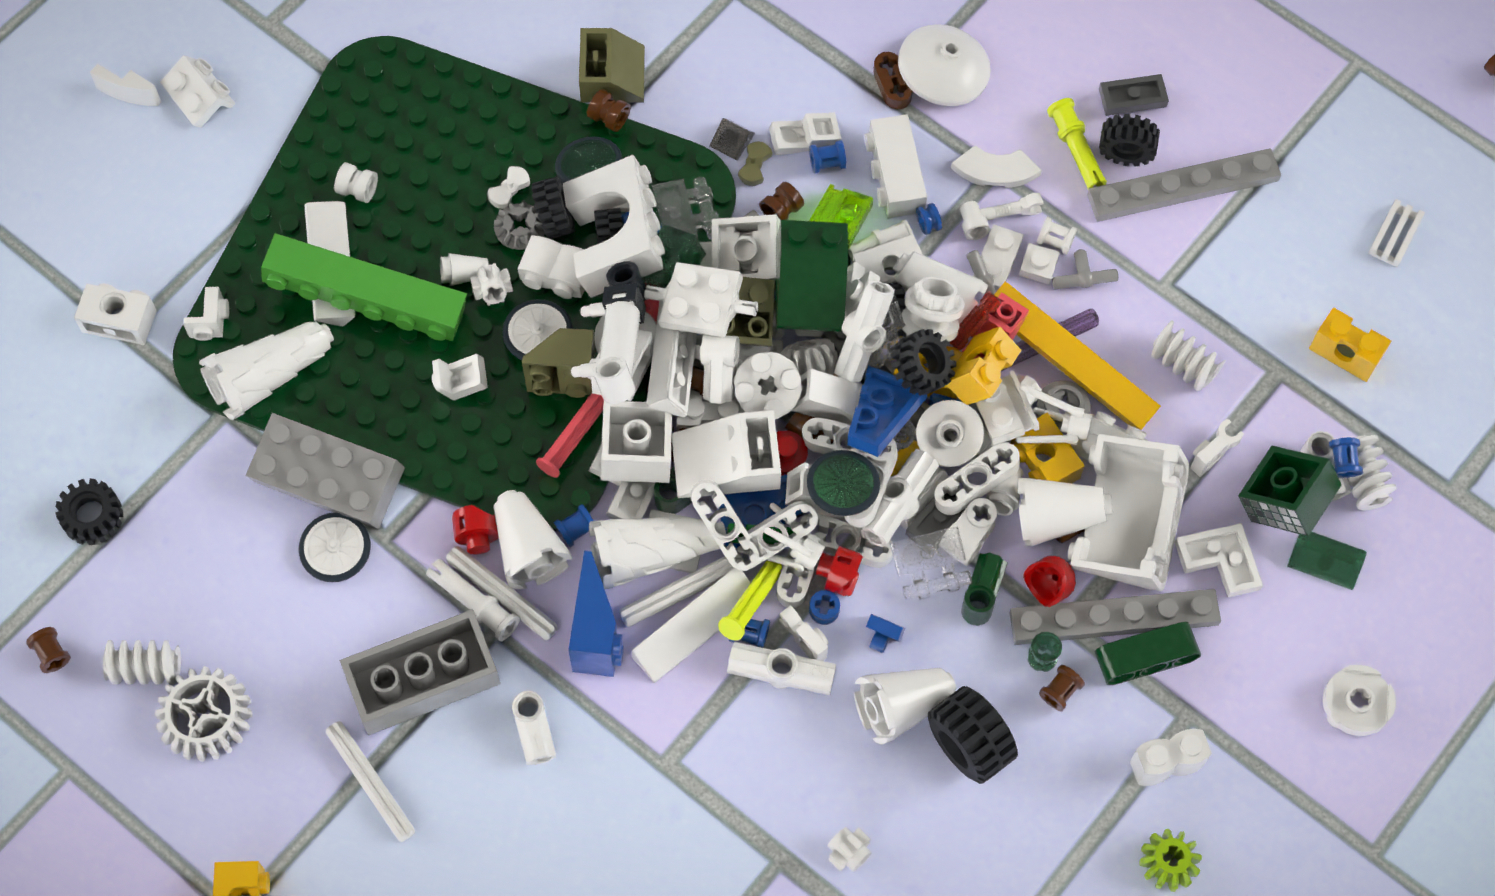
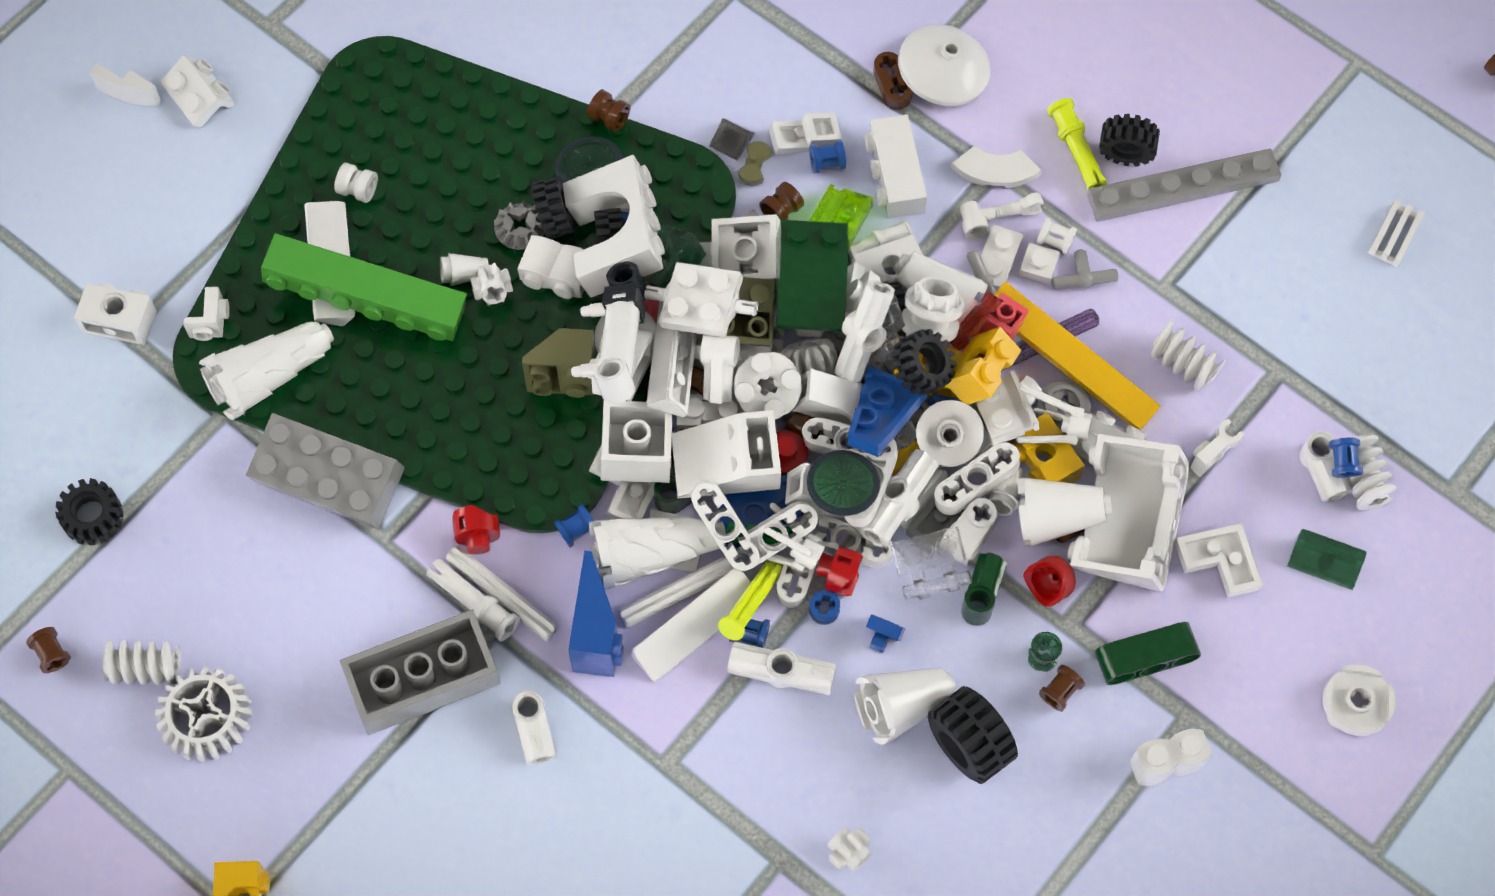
(334, 547): white wheel -> none
(370, 781): white axle -> none
(459, 377): white bracket -> none
(502, 195): white piece -> none
(527, 542): white cone -> none
(531, 324): white wheel -> none
(571, 436): coral axle -> none
(611, 63): olive slope -> none
(674, 205): clear plate -> none
(810, 640): white plate -> none
(929, 218): blue bush -> none
(1115, 615): light grey plate -> none
(1133, 94): dark grey plate -> none
(1178, 849): lime gear -> none
(1290, 490): dark green brick -> none
(1367, 346): yellow brick -> none

